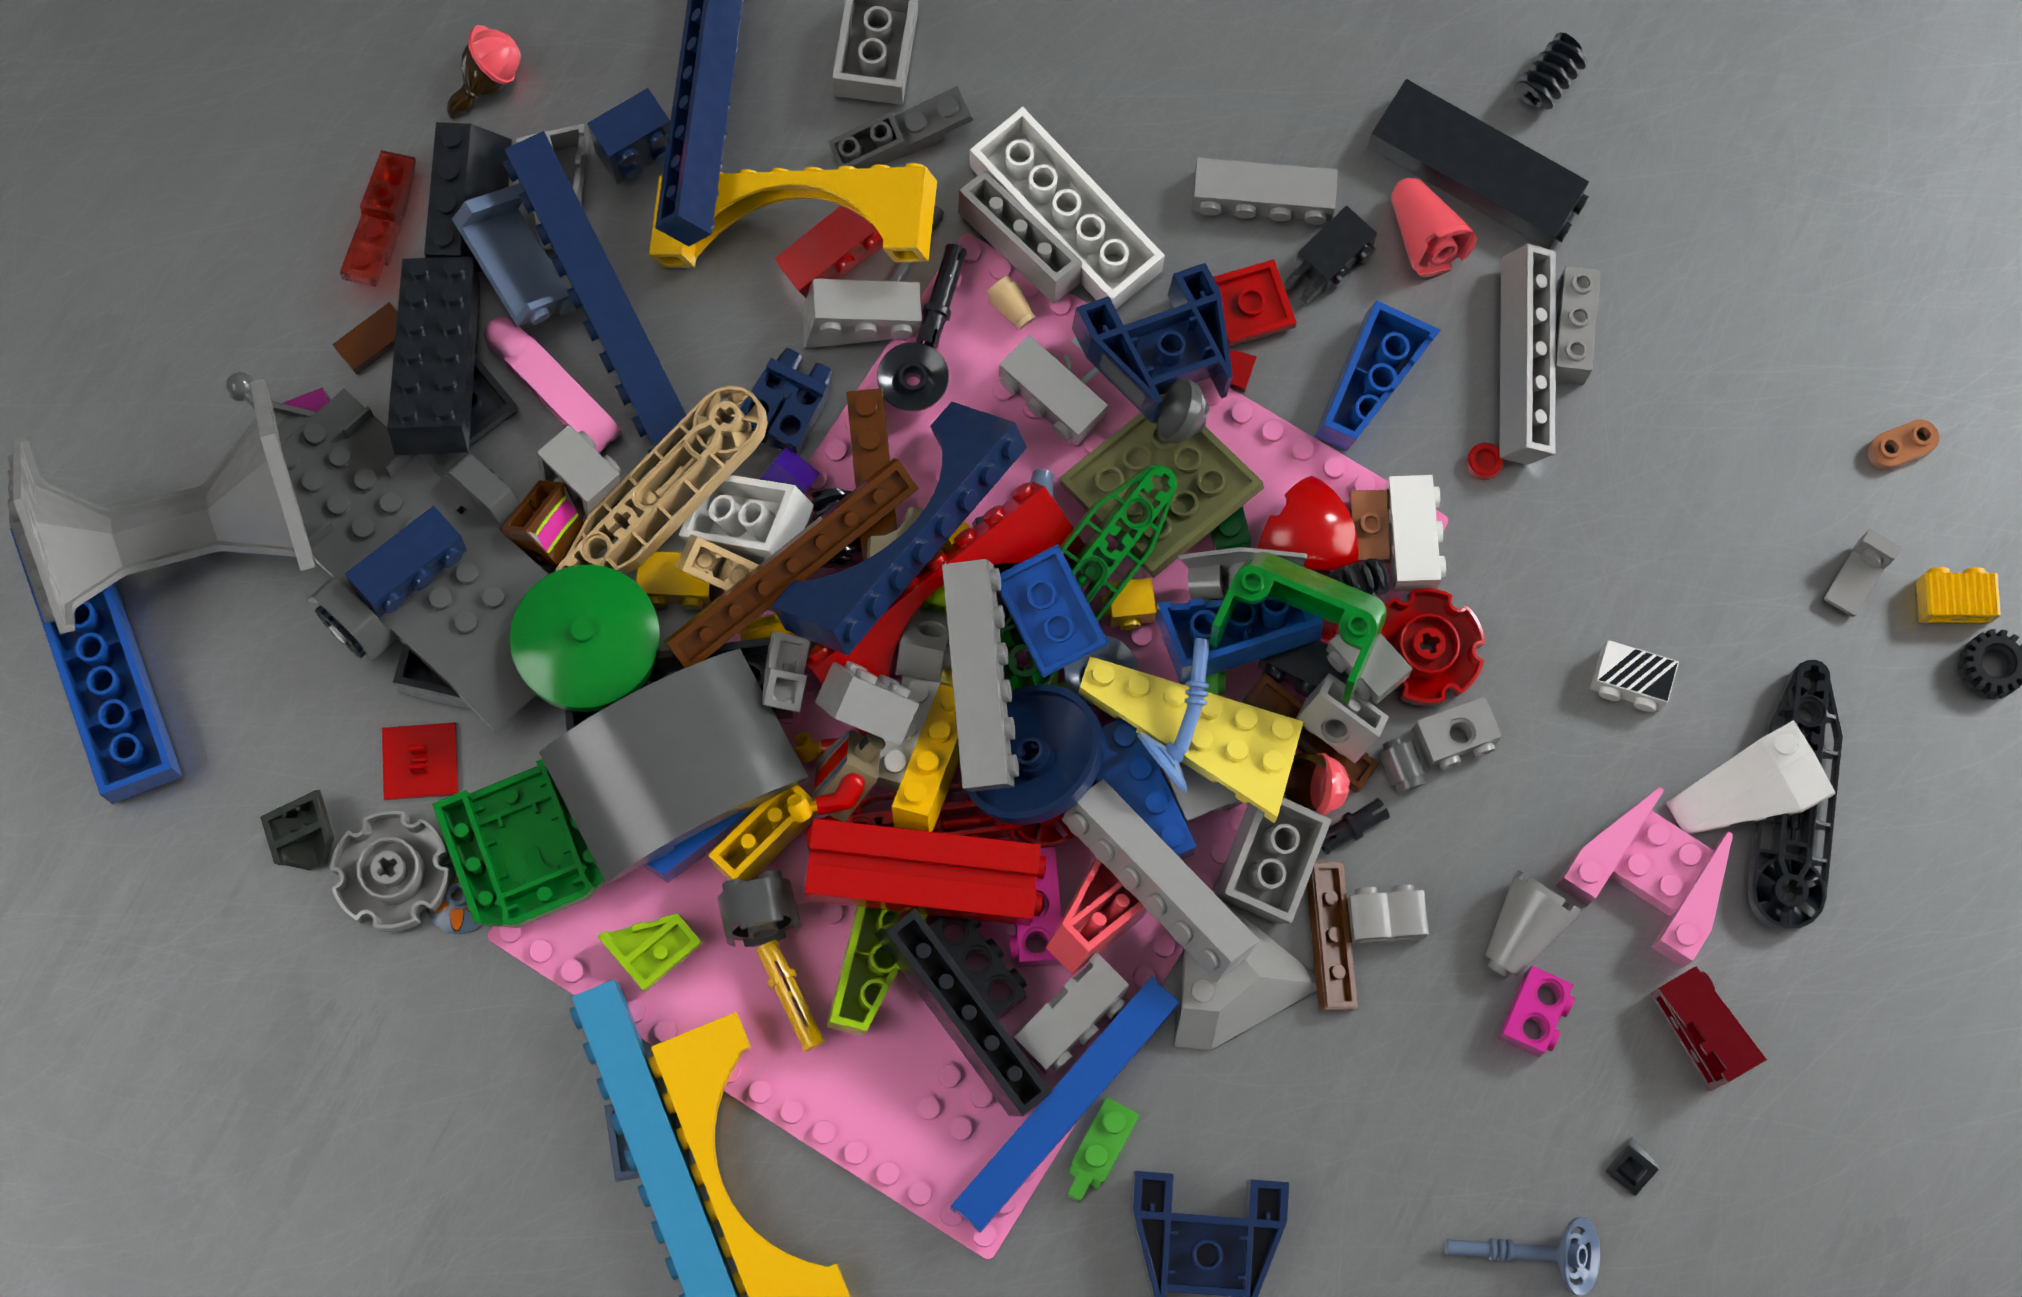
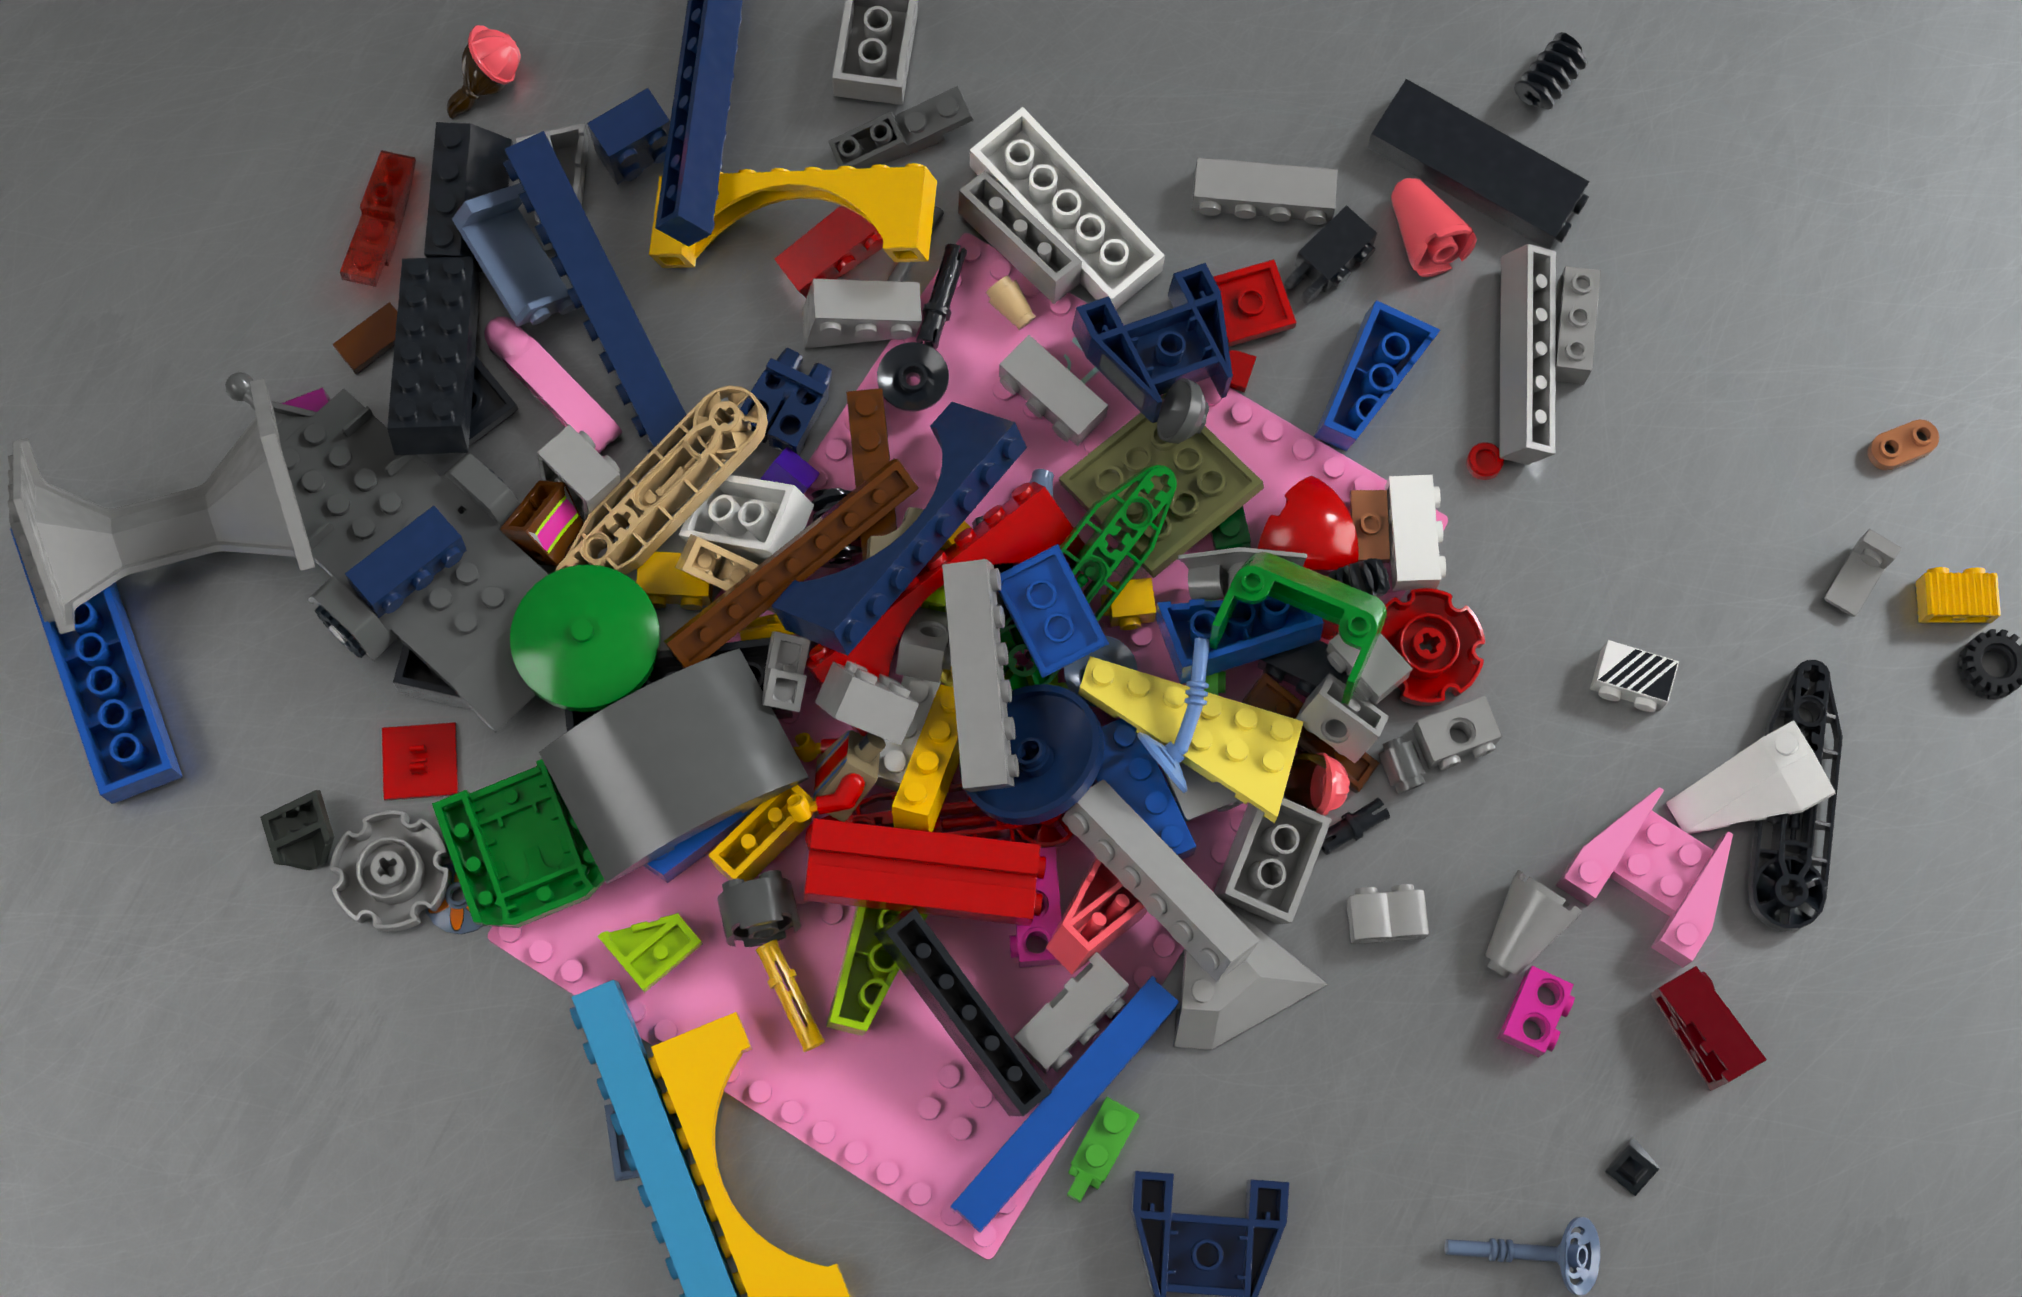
(994, 972): black brick -> none
(1331, 937): reddish brown tile -> none

